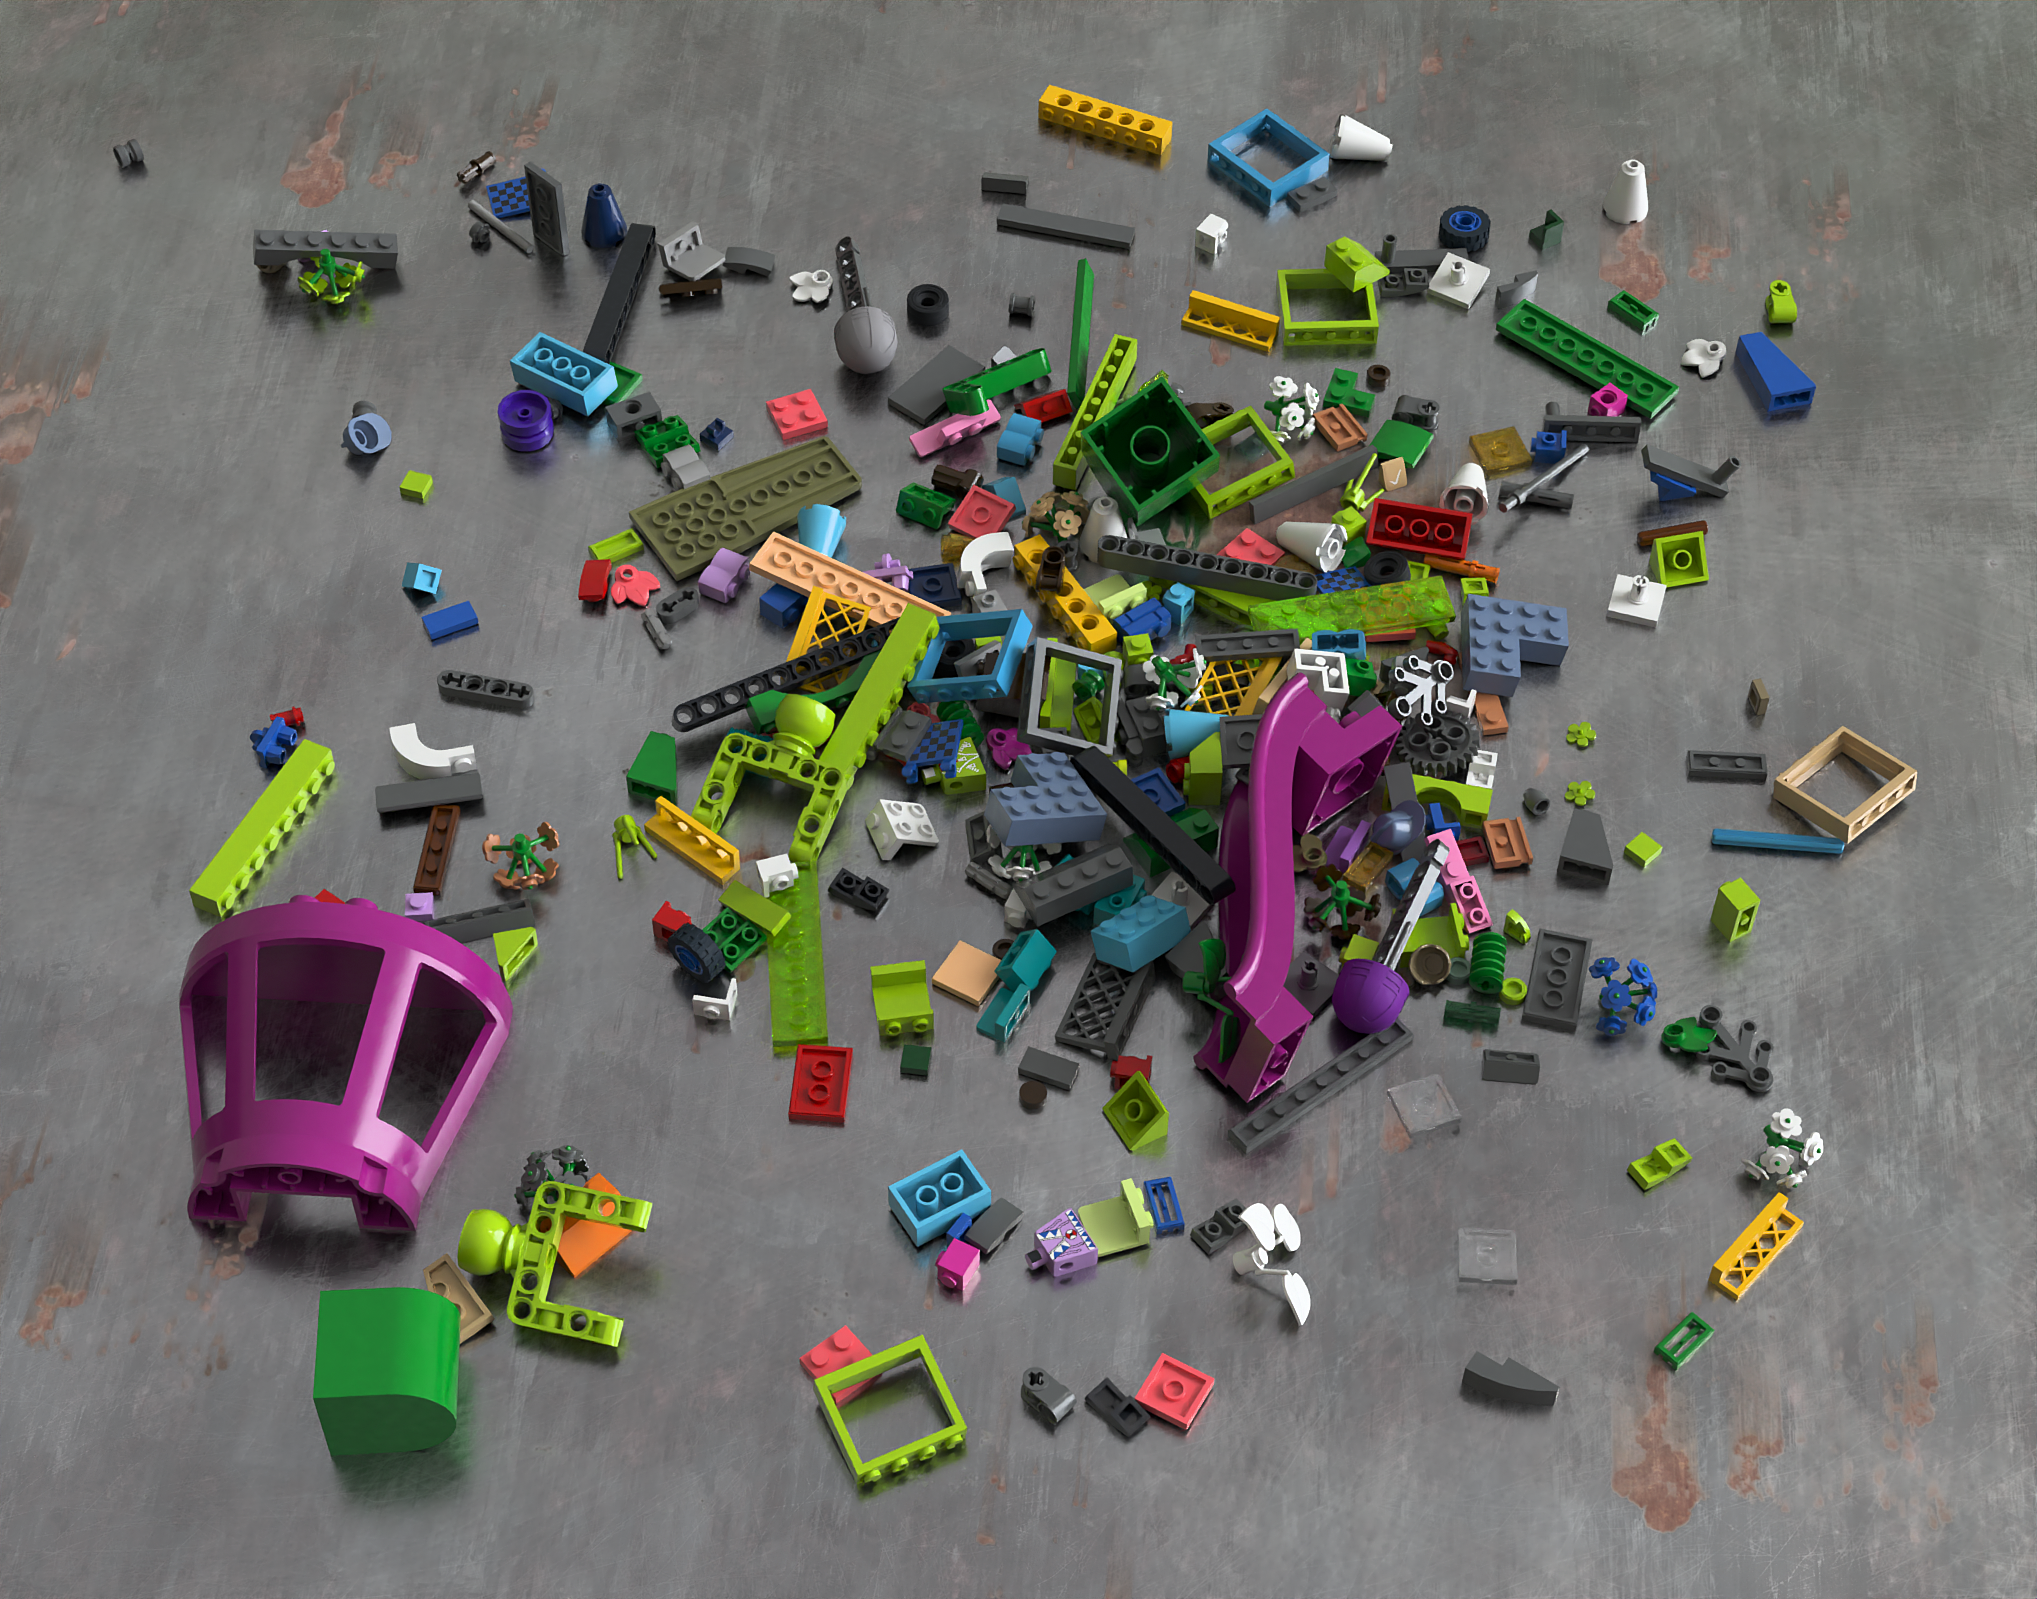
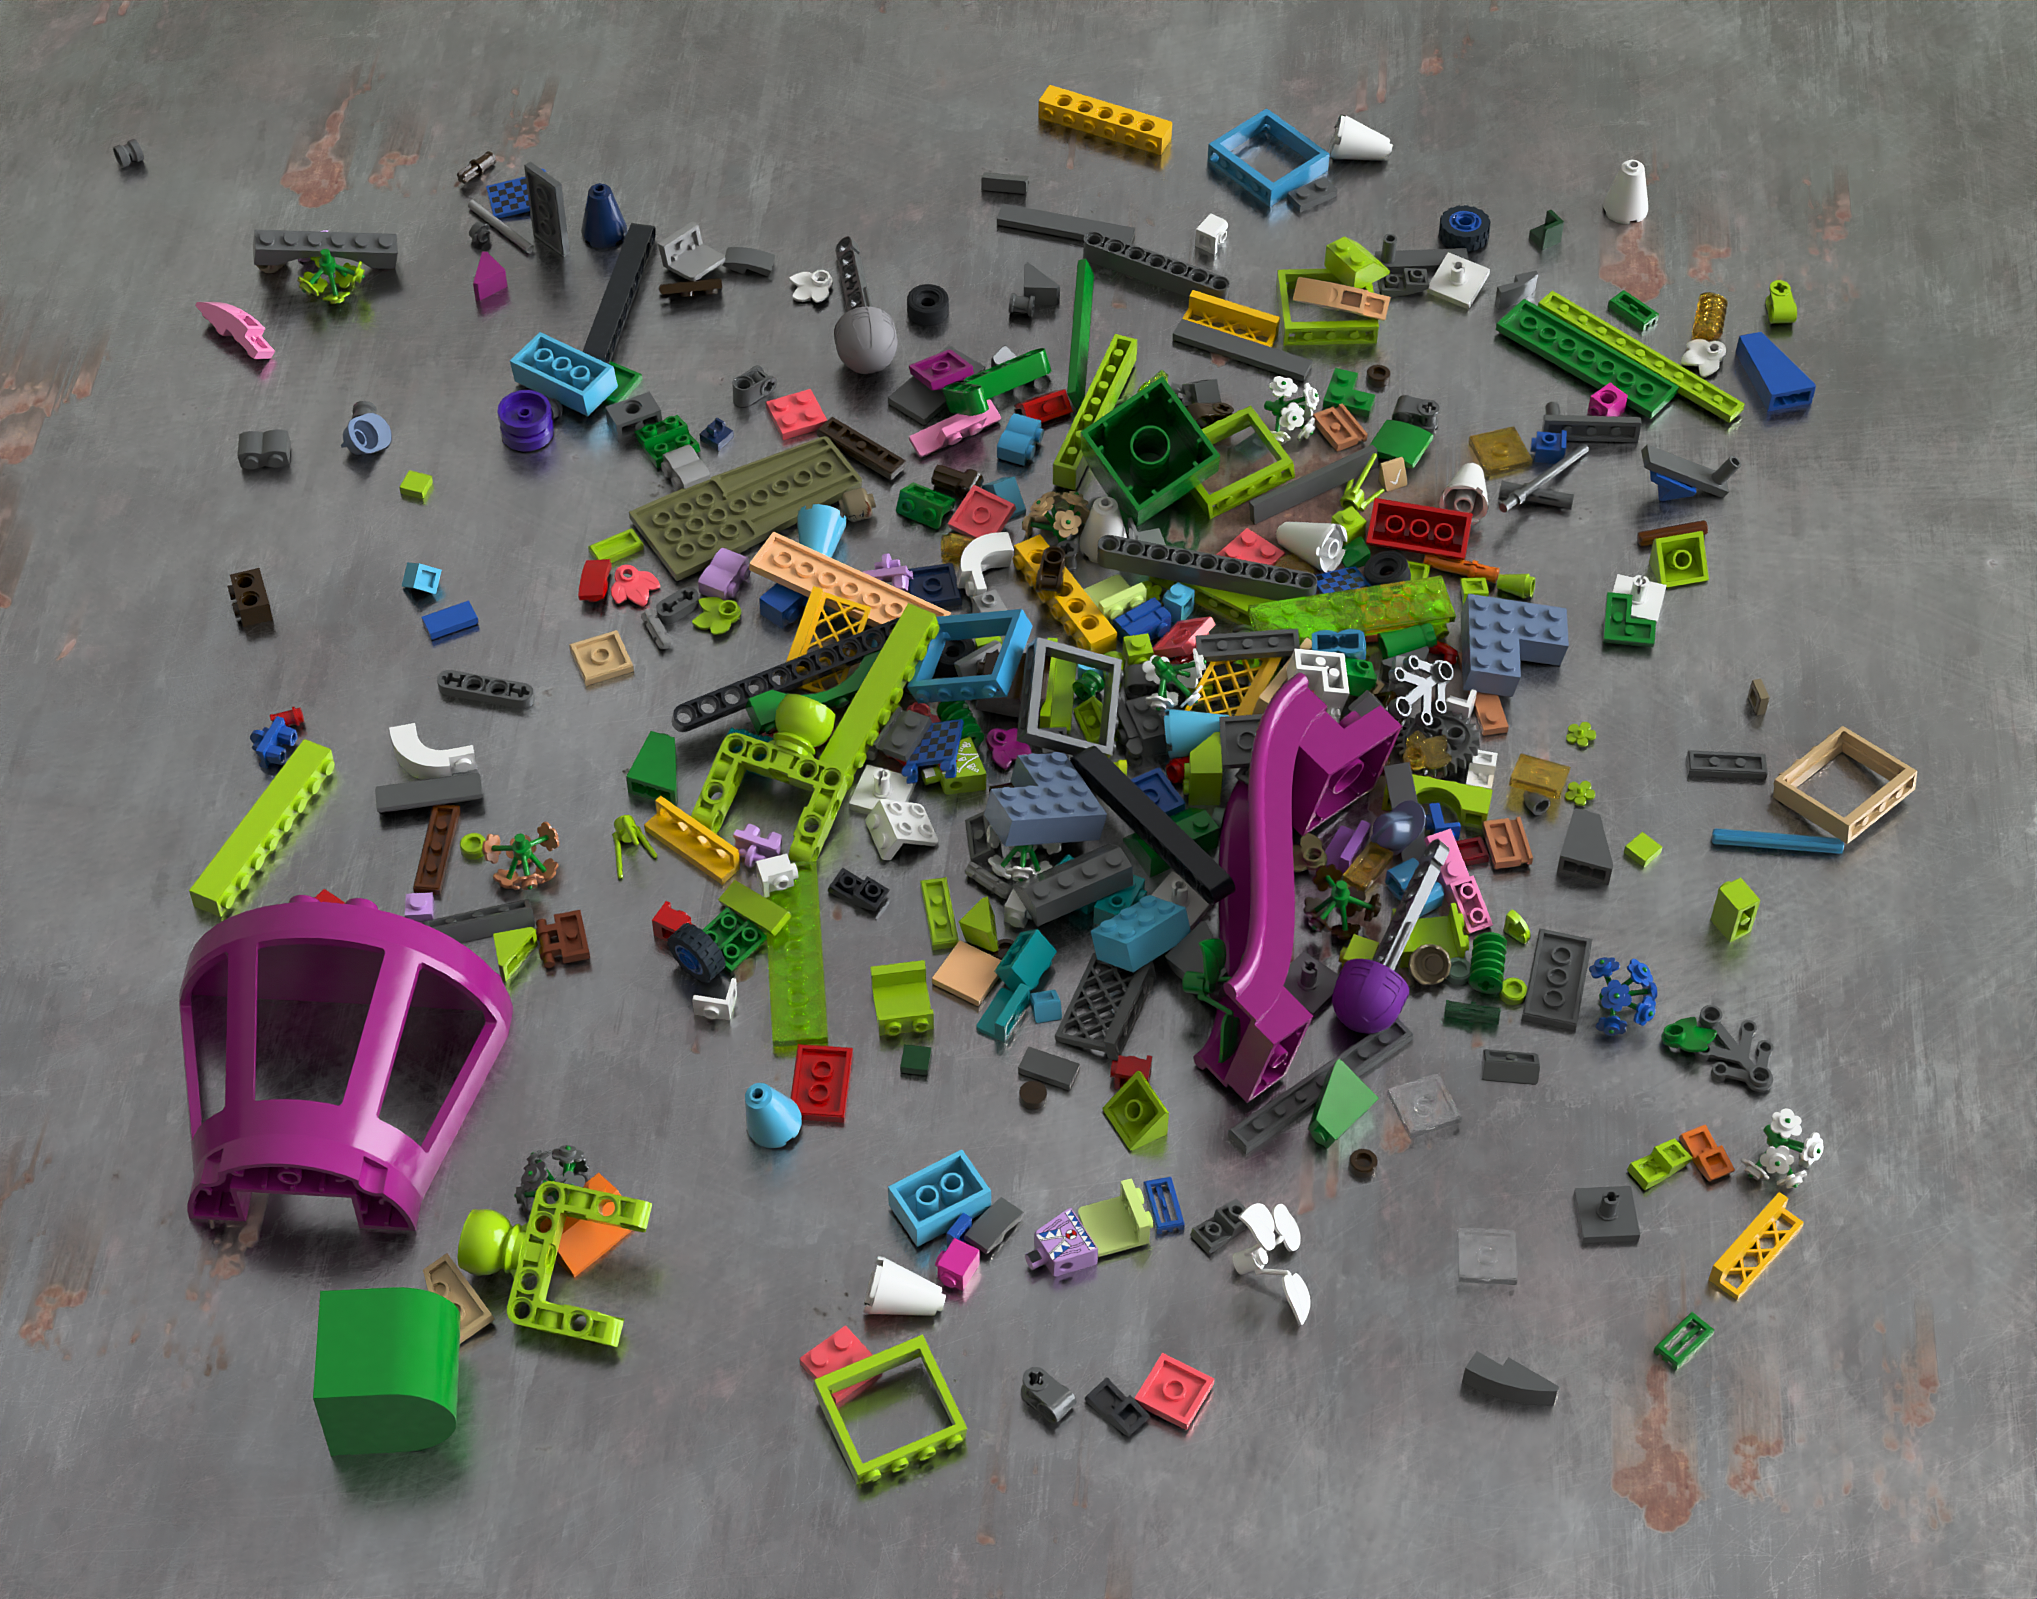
(239, 324): none -> bright pink slope
(250, 596): none -> dark brown brick
(264, 449): none -> dark grey brick
(472, 846): none -> lime tile
(489, 277): none -> magenta slope
(571, 937): none -> copper plate
(601, 658): none -> tan tile
(717, 615): none -> lime plate
(751, 386): none -> dark grey piece
(754, 847): none -> lavender hips
(771, 1116): none -> medium azure cone
(857, 504): none -> dark tan head
(862, 448): none -> dark brown plate
(879, 784): none -> white tile
(901, 1292): none -> white cone
(939, 913): none -> lime tile
(941, 370): none -> magenta plate
(980, 926): none -> lime slope
(1039, 285): none -> dark grey slope
(1046, 1006): none -> medium azure slope
(1152, 266): none -> dark grey beam
(1181, 637): none -> coral plate
(1202, 391): none -> dark grey slope
(1218, 815): none -> sand green tile
(1242, 350): none -> dark grey tile
(1339, 1104): none -> slope
(1341, 298): none -> light nougat slope
(1363, 1163): none -> dark brown tile
(1406, 640): none -> green plant
(1428, 752): none -> clear yellow plate
(1517, 584): none -> lime cone
(1539, 776): none -> clear yellow tile
(1606, 1214): none -> dark grey tile
(1621, 628): none -> green plate
(1689, 384): none -> lime plate
(1707, 1157): none -> orange slope
(1710, 316): none -> clear yellow piece

